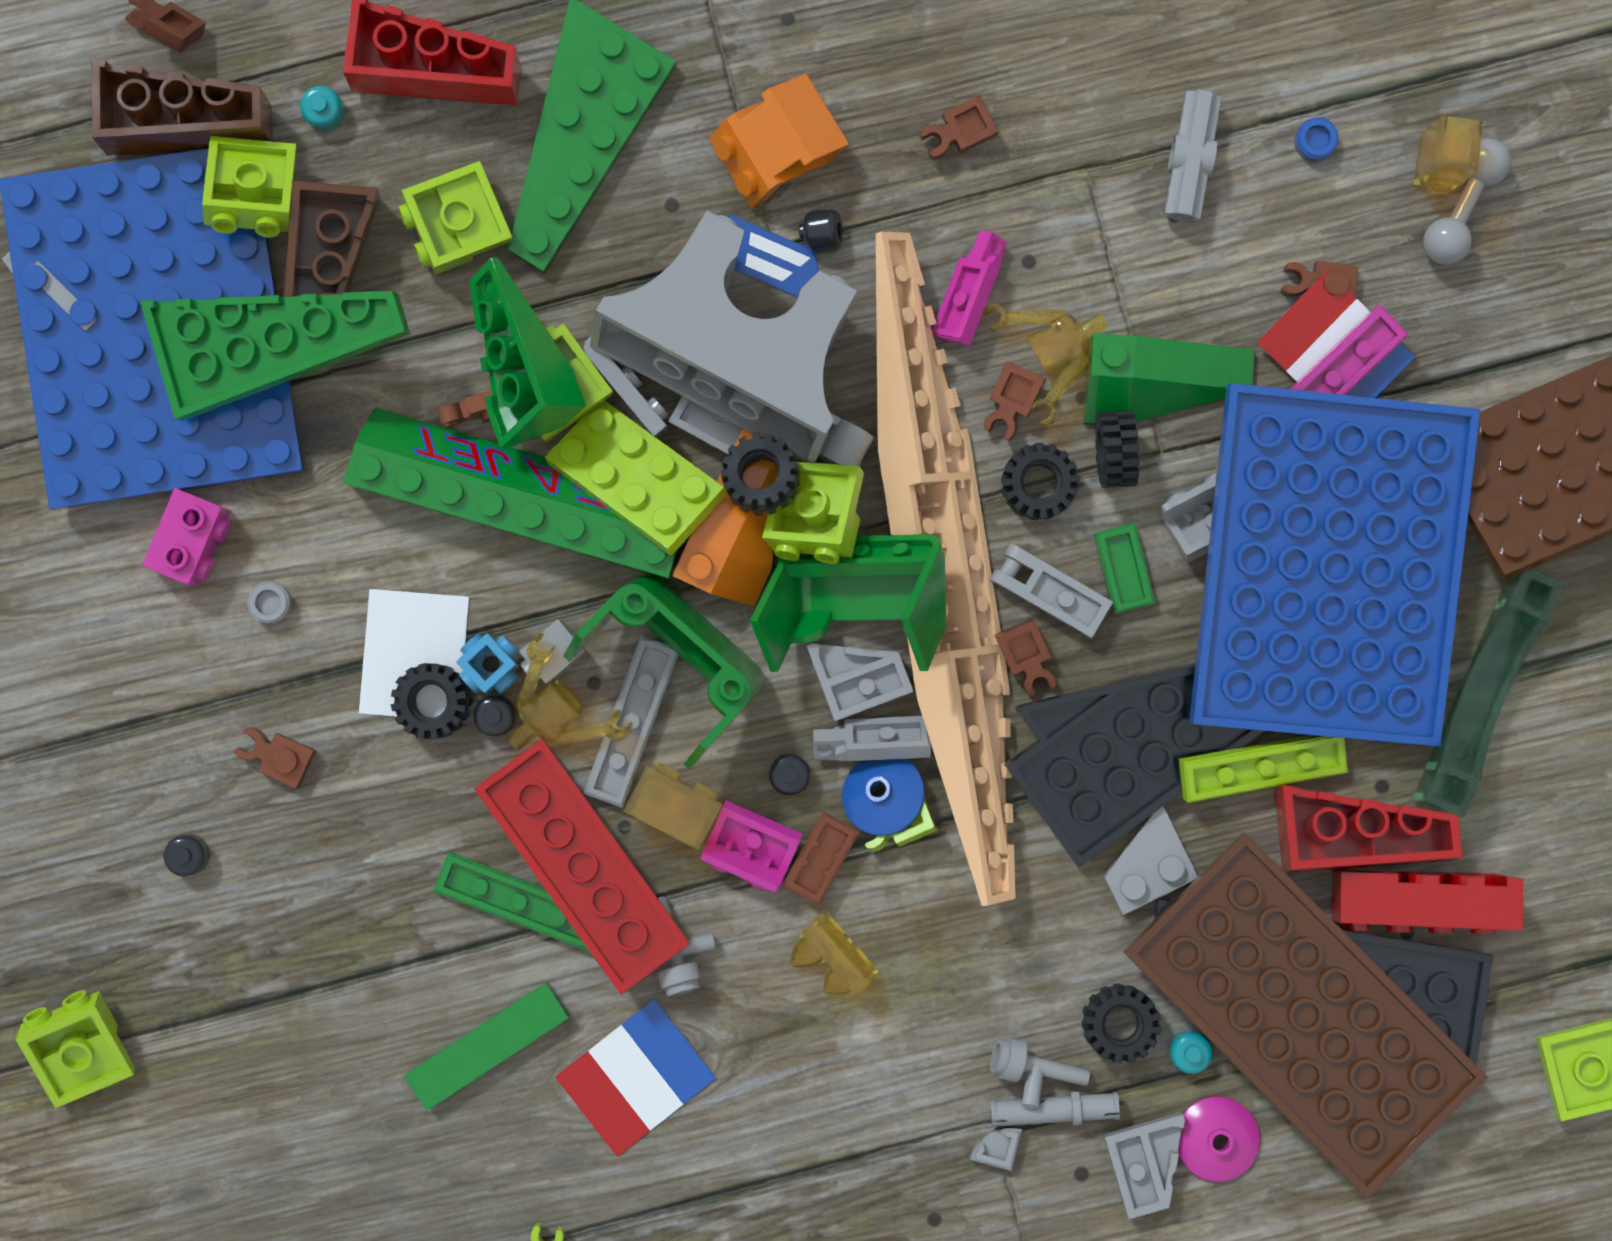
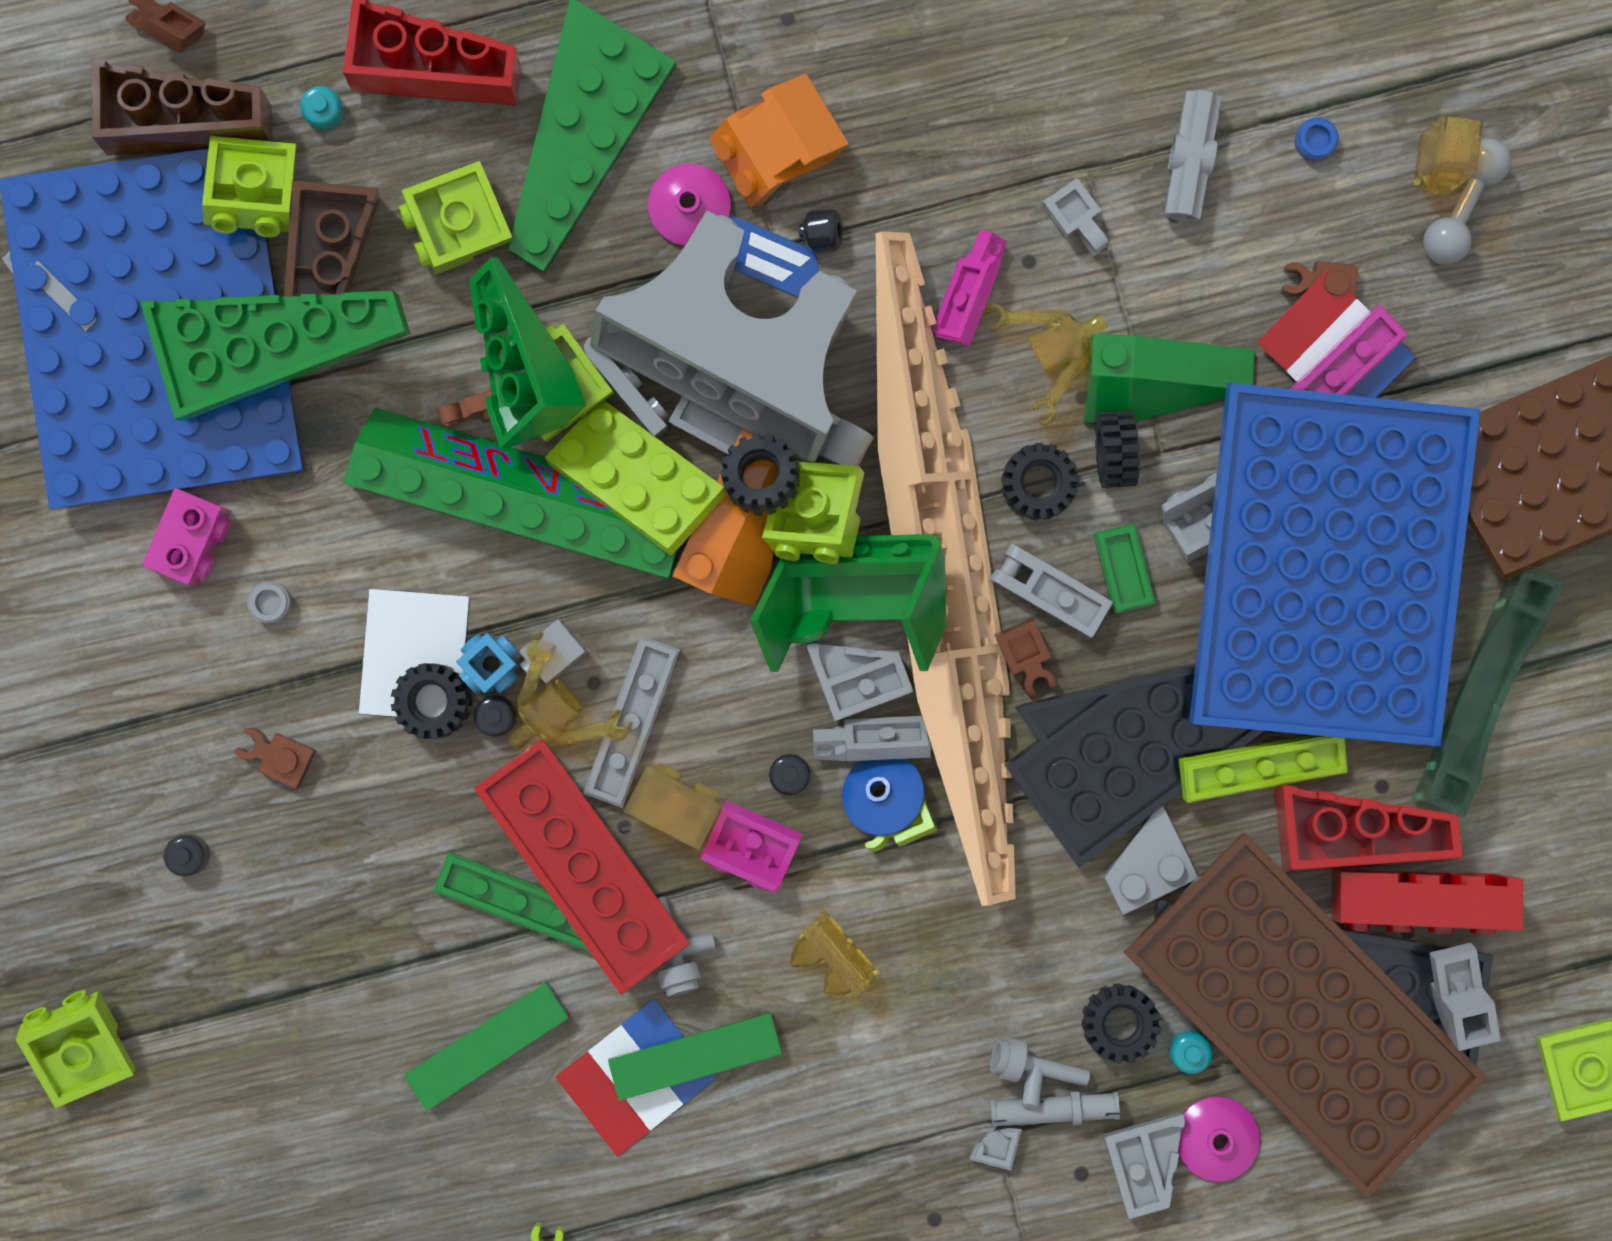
(653, 603): green windscreen -> none
(664, 200): none -> dark pink dish
(694, 1056): none -> green tile
(820, 858): copper plate -> none
(965, 126): copper plate -> none
(1015, 393): copper plate -> none
(1074, 212): none -> light grey plate
(1460, 999): none -> light grey brick

